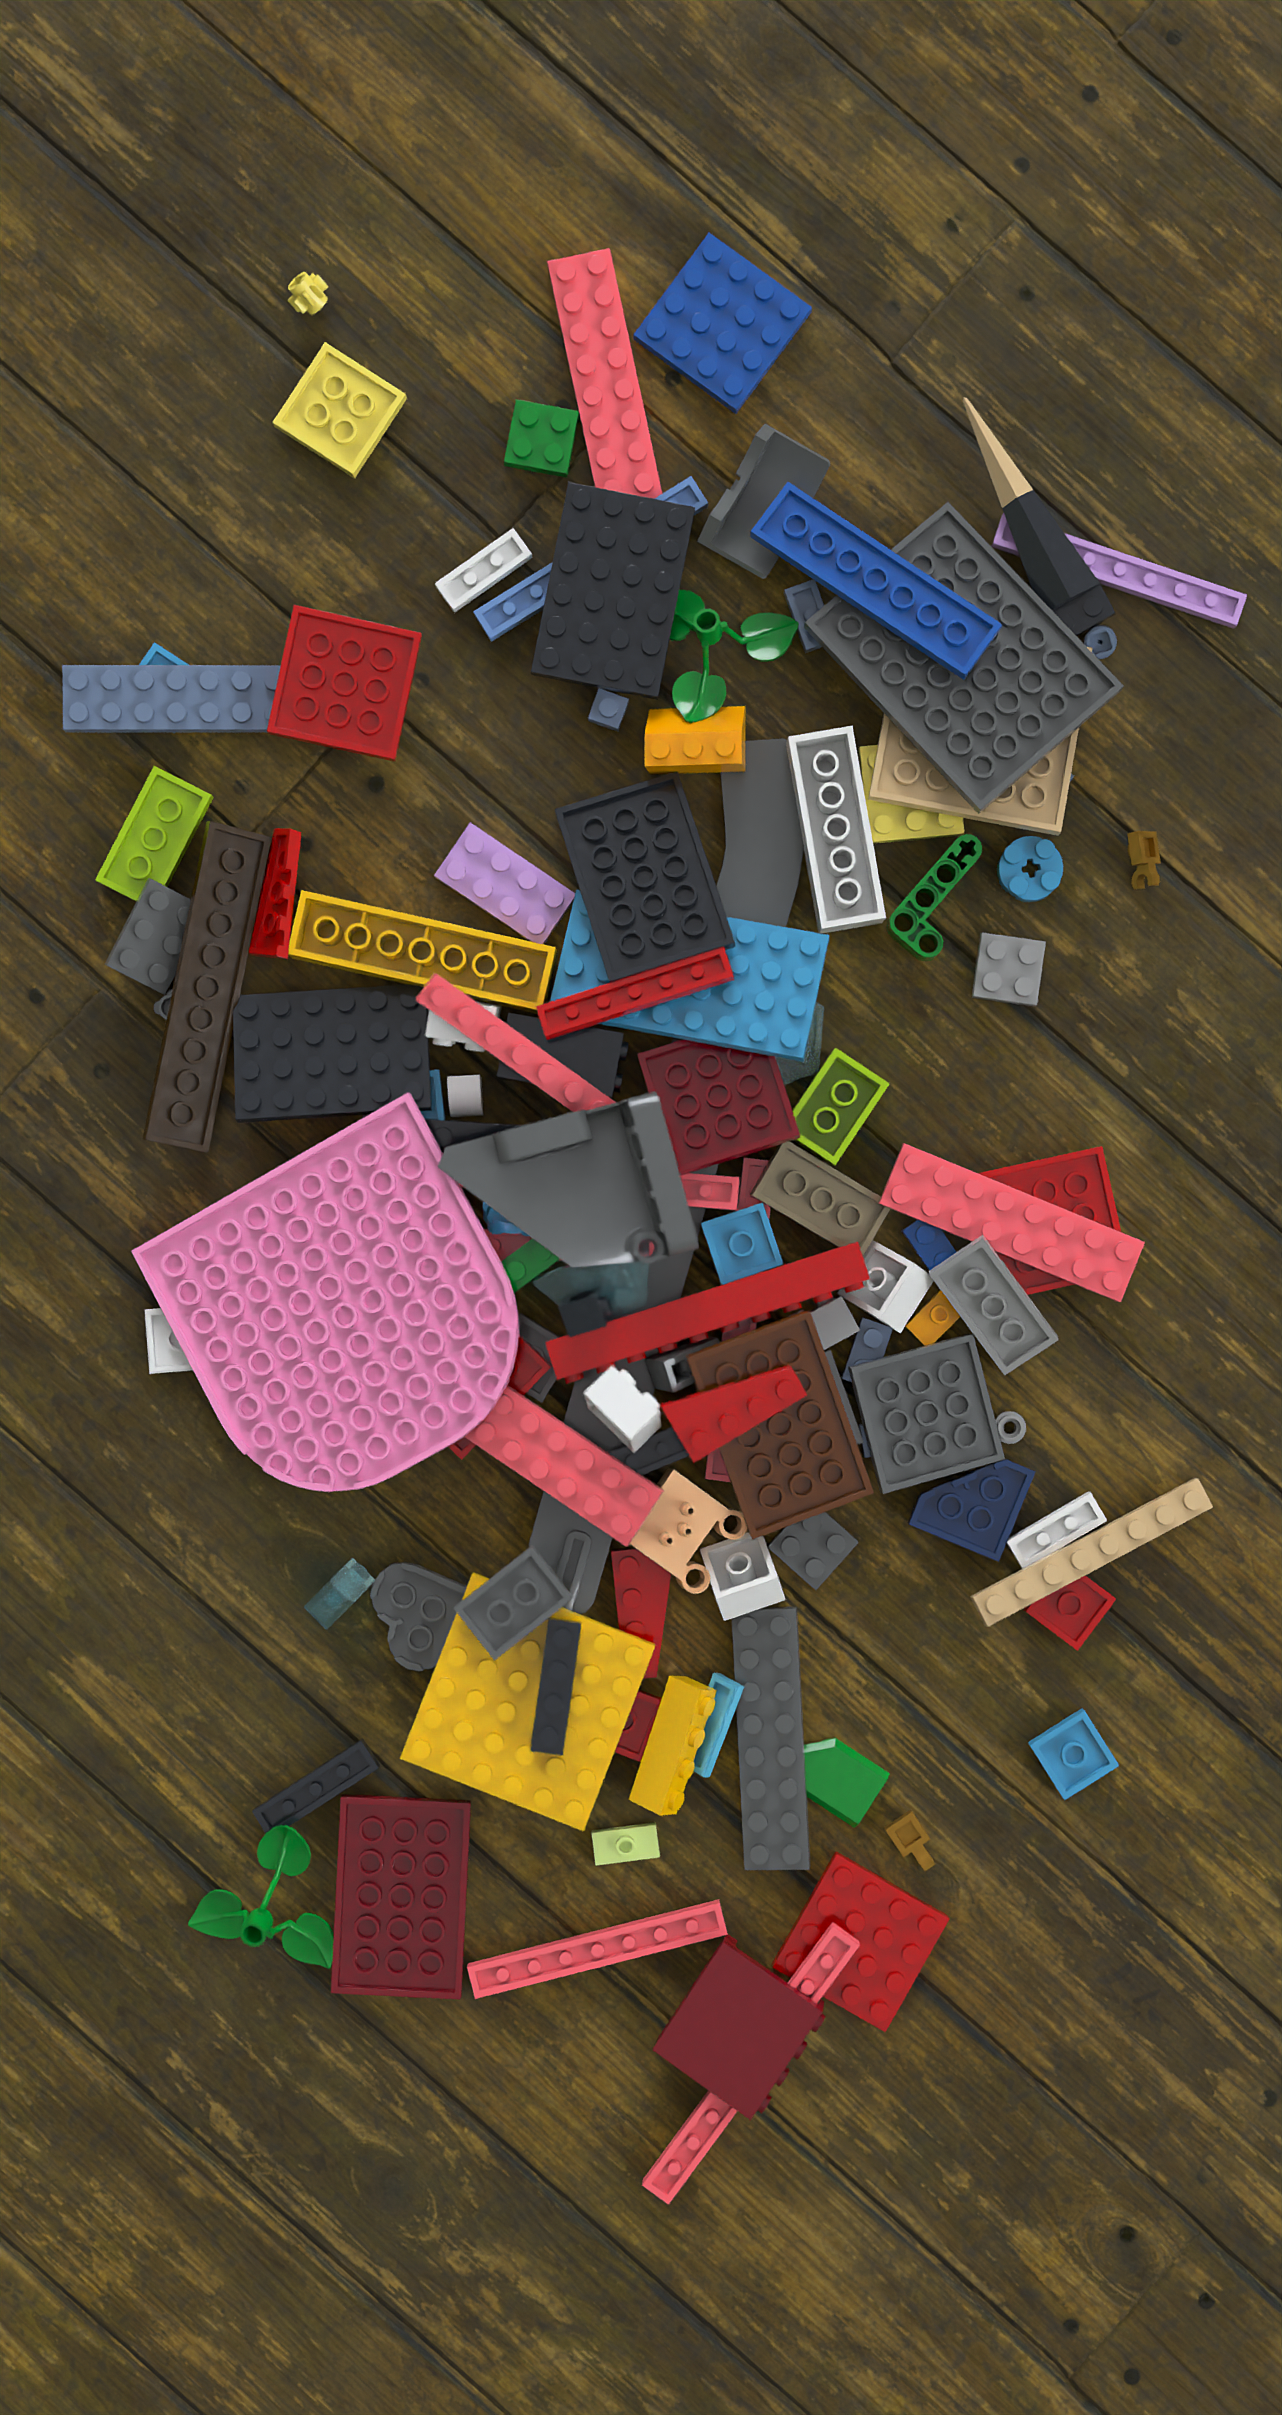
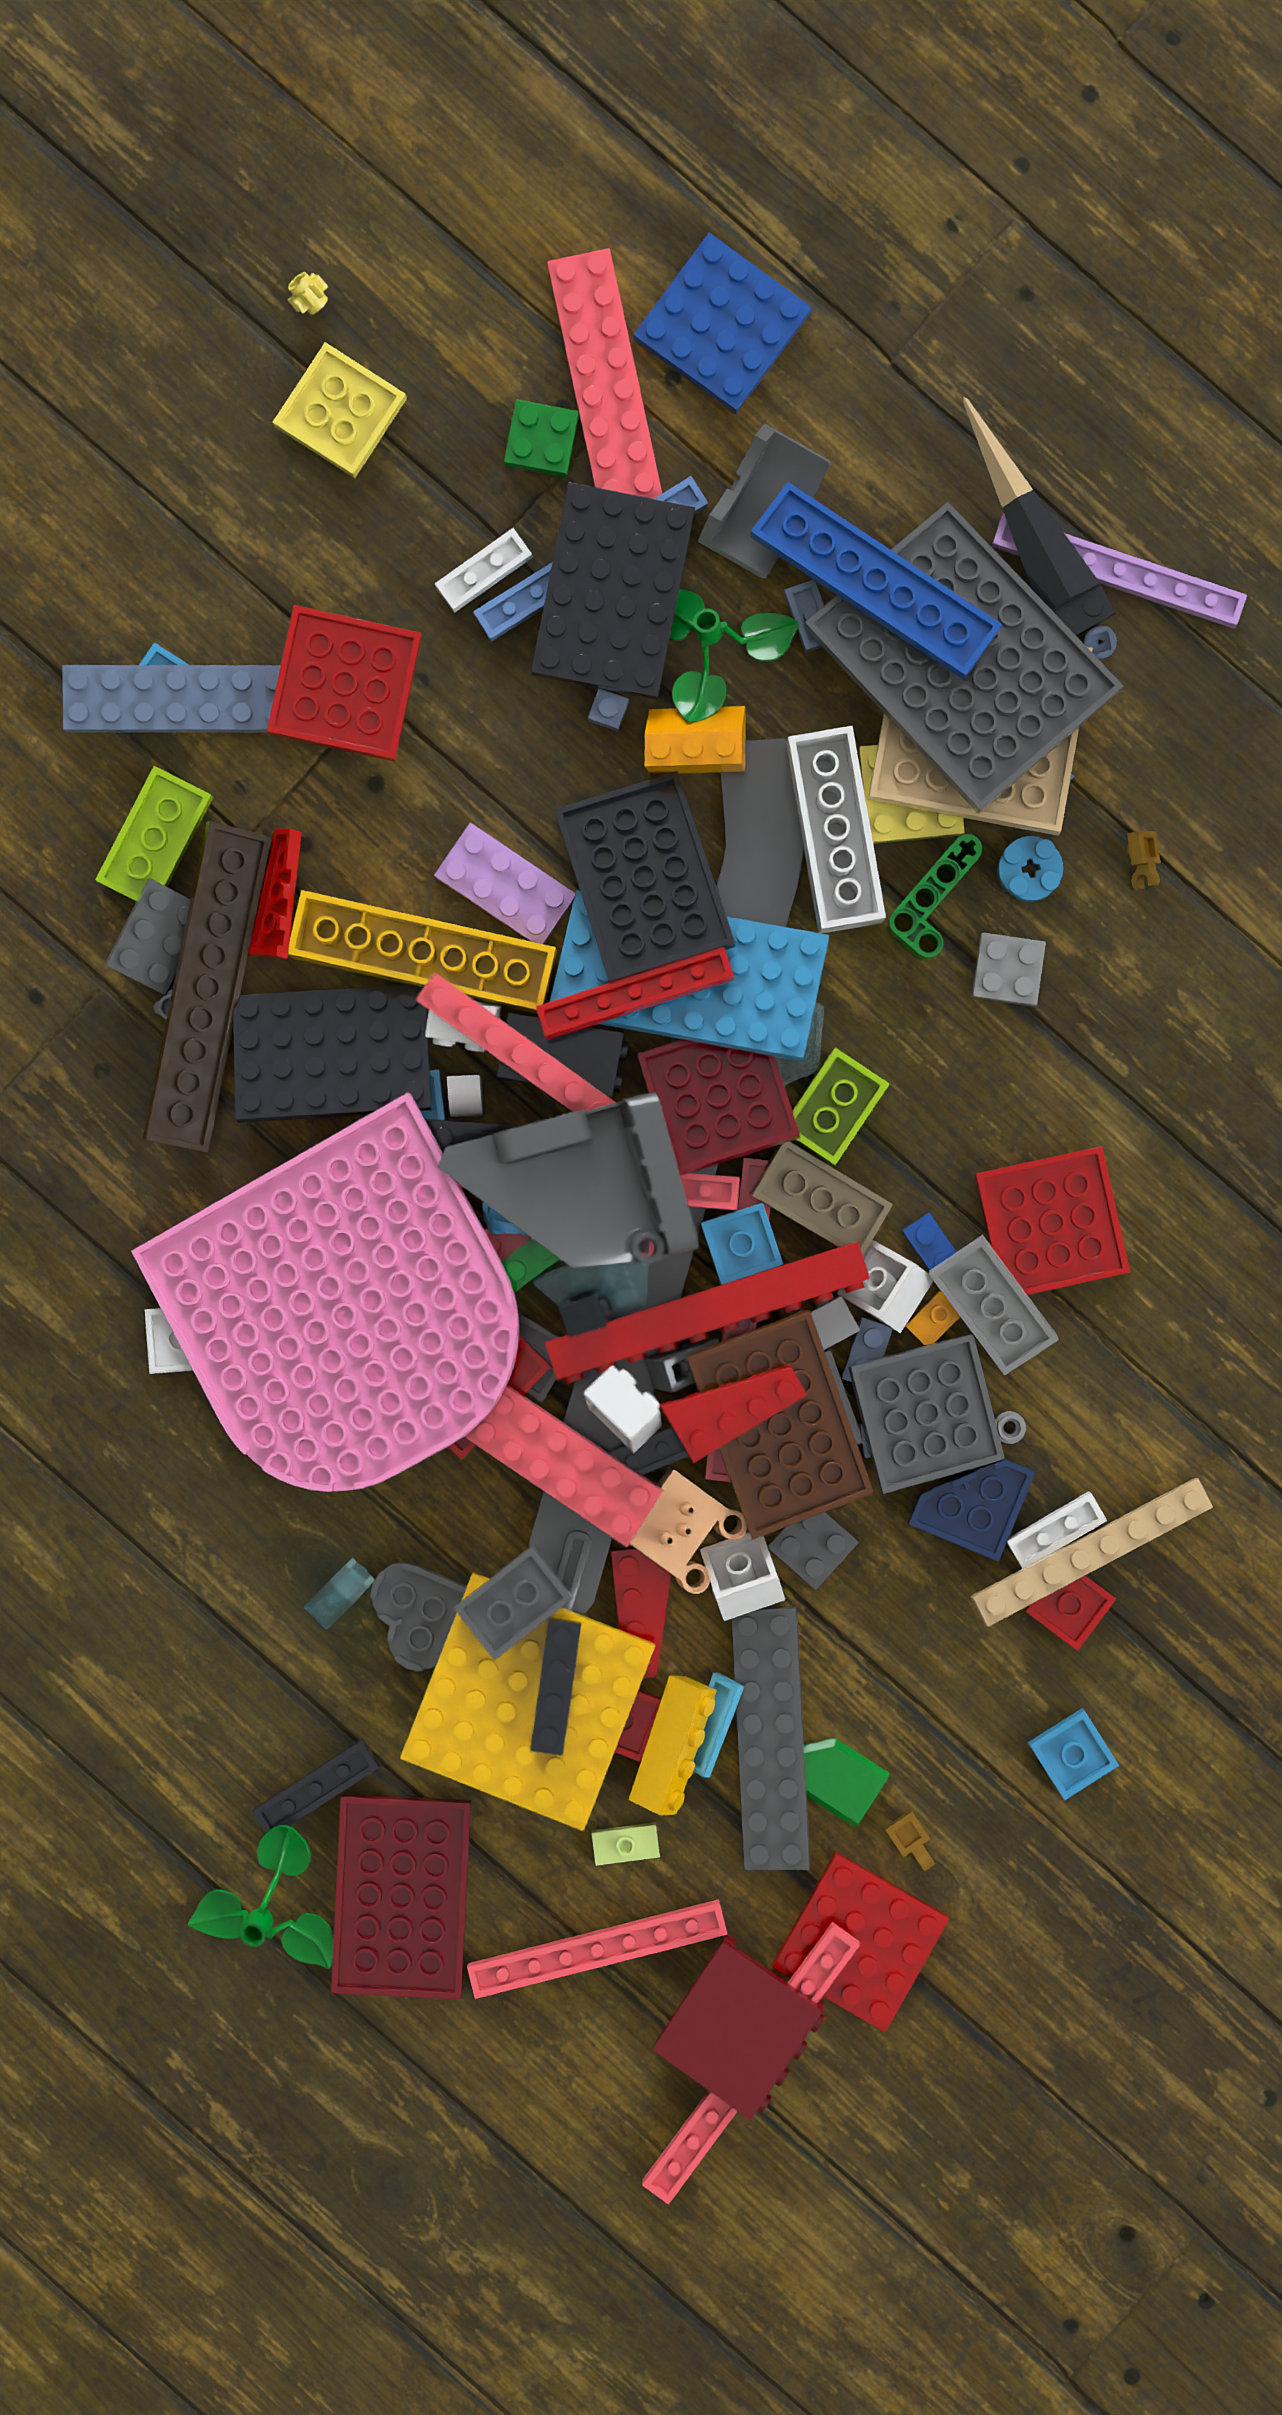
(1011, 1222): coral plate -> none

